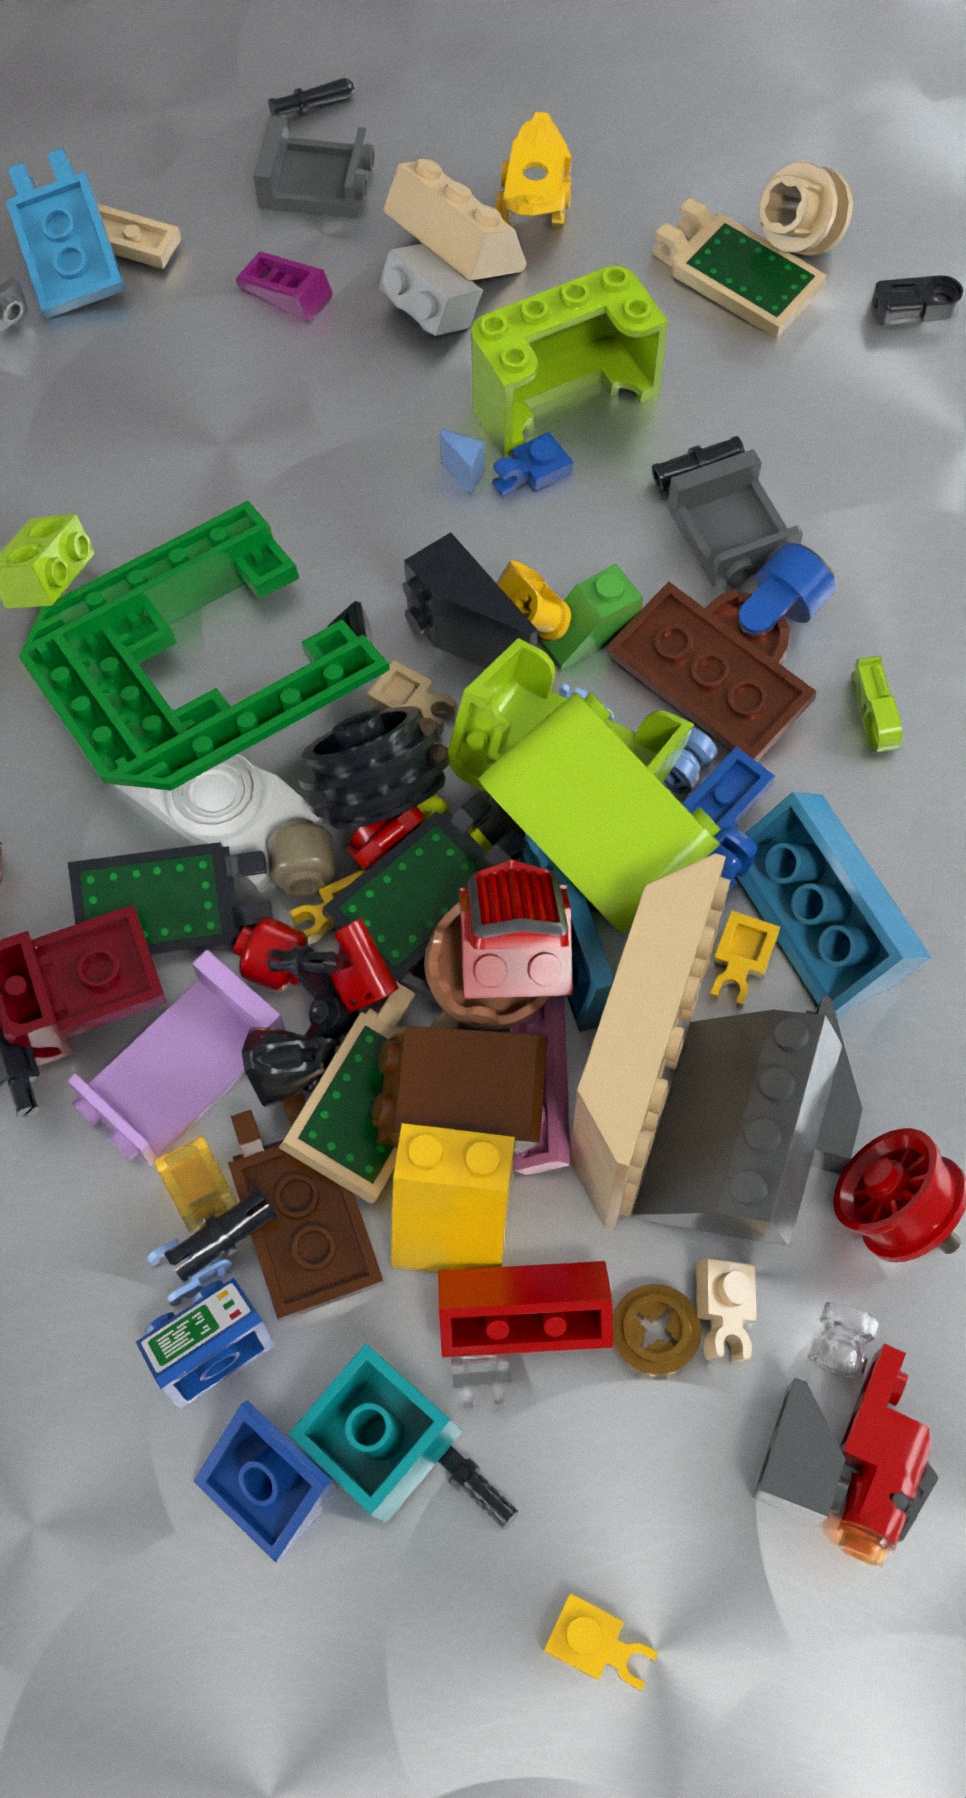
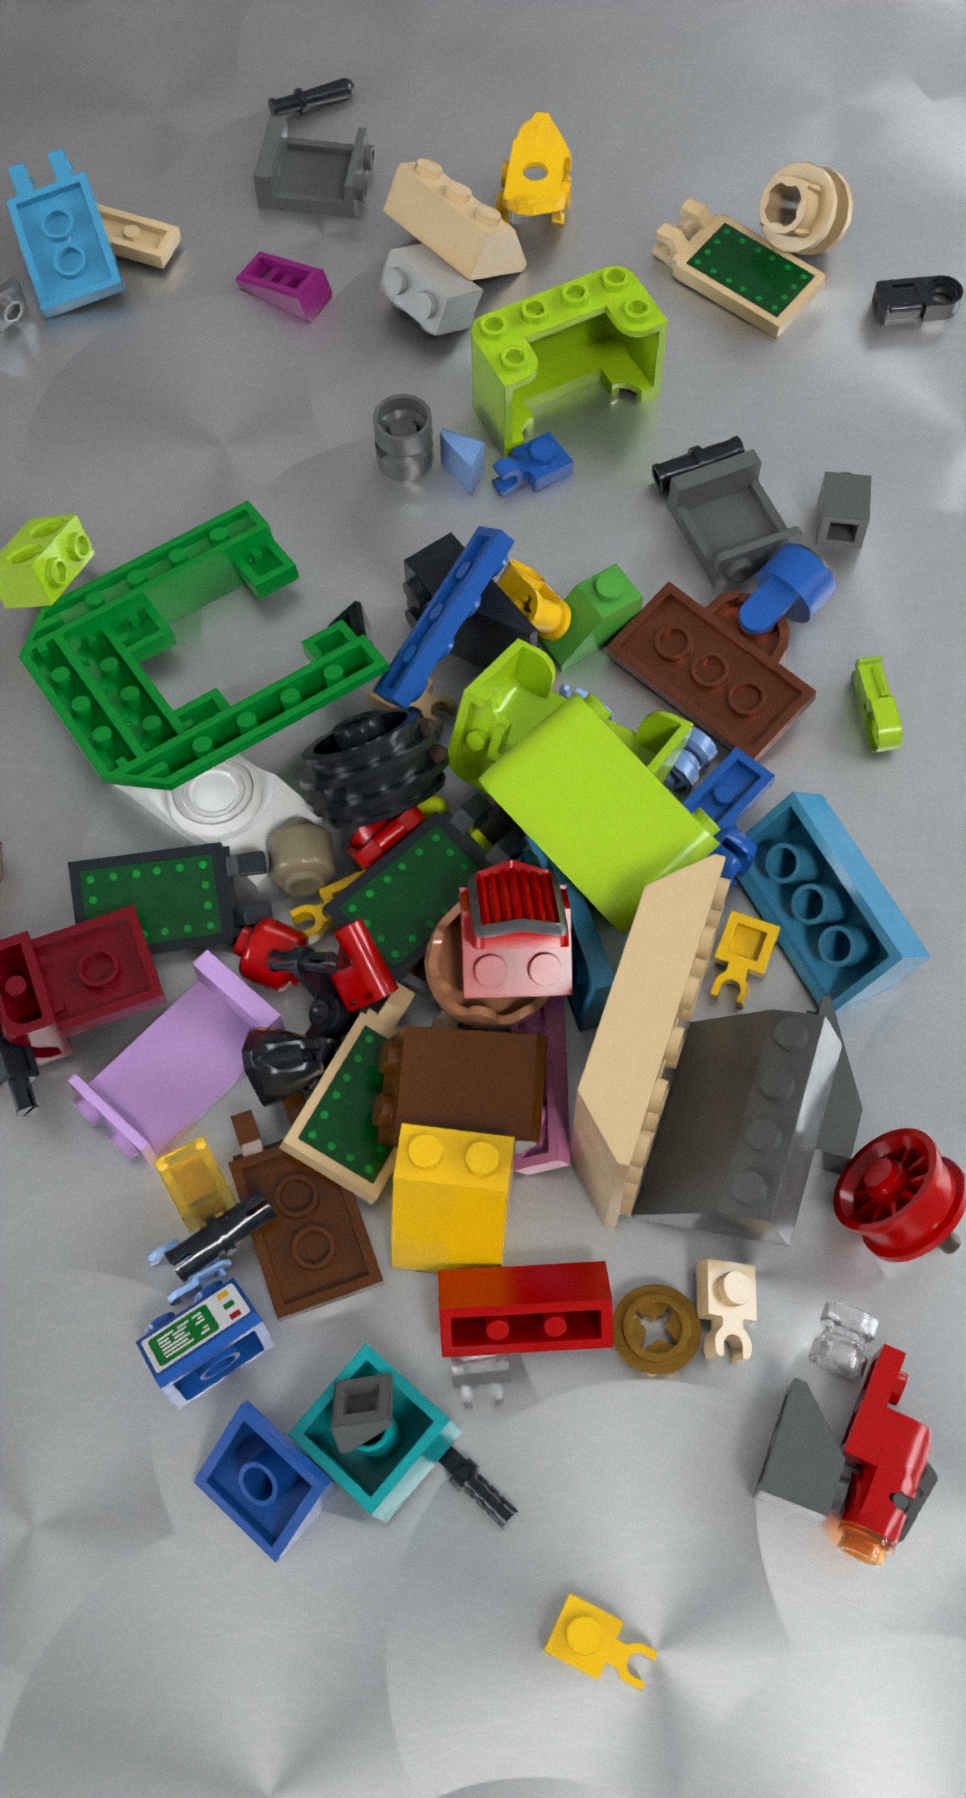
(361, 1409): none -> dark grey slope
(403, 437): none -> dark grey wheel
(450, 606): none -> blue plate
(843, 509): none -> dark grey brick

